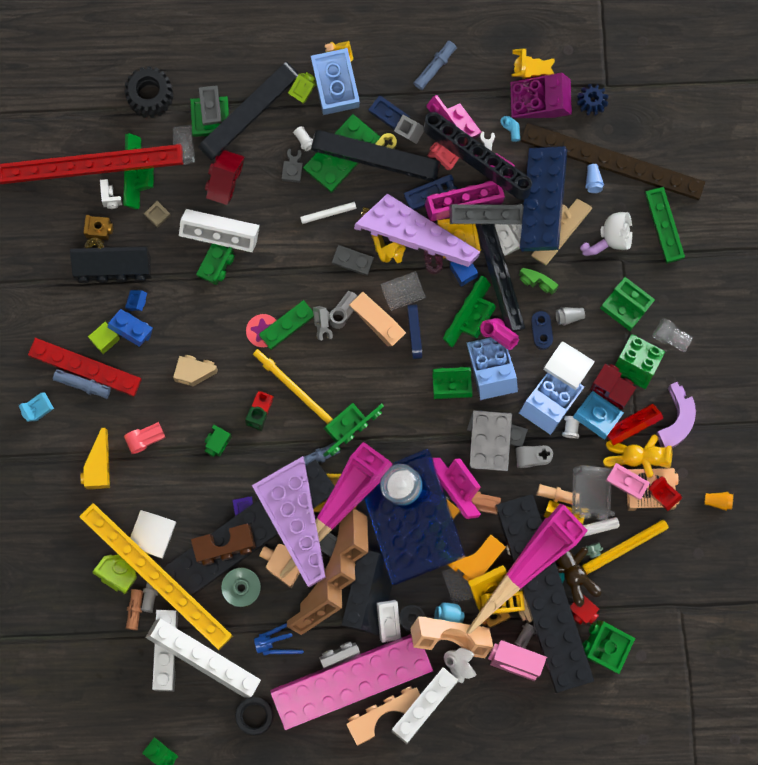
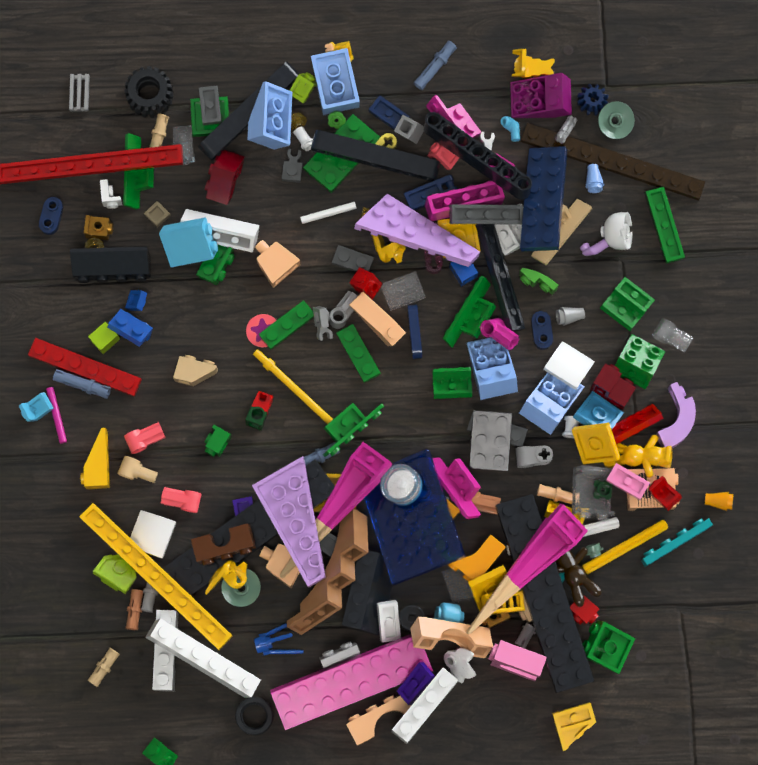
(52, 215): none -> dark blue plate
(56, 415): none -> dark pink bar
(79, 78): none -> light grey tile
(103, 667): none -> tan pin
(131, 468): none -> tan pin
(158, 132): none -> tan pin
(186, 500): none -> coral piece
(188, 242): none -> medium azure brick
(231, 579): none -> yellow hair
(271, 117): none -> light blue slope
(276, 262): none -> light nougat torso
(298, 120): none -> clear yellow plate
(336, 115): none -> bright green plate
(358, 353): none -> green plate
(366, 282): none -> red brick
(415, 683): none -> dark purple plate
(566, 129): none -> light grey axle
(572, 723): none -> yellow wing
(596, 443): none -> yellow plate
(607, 490): none -> dark green plate
(624, 117): none -> sand green dish
(682, 537): none -> teal plate

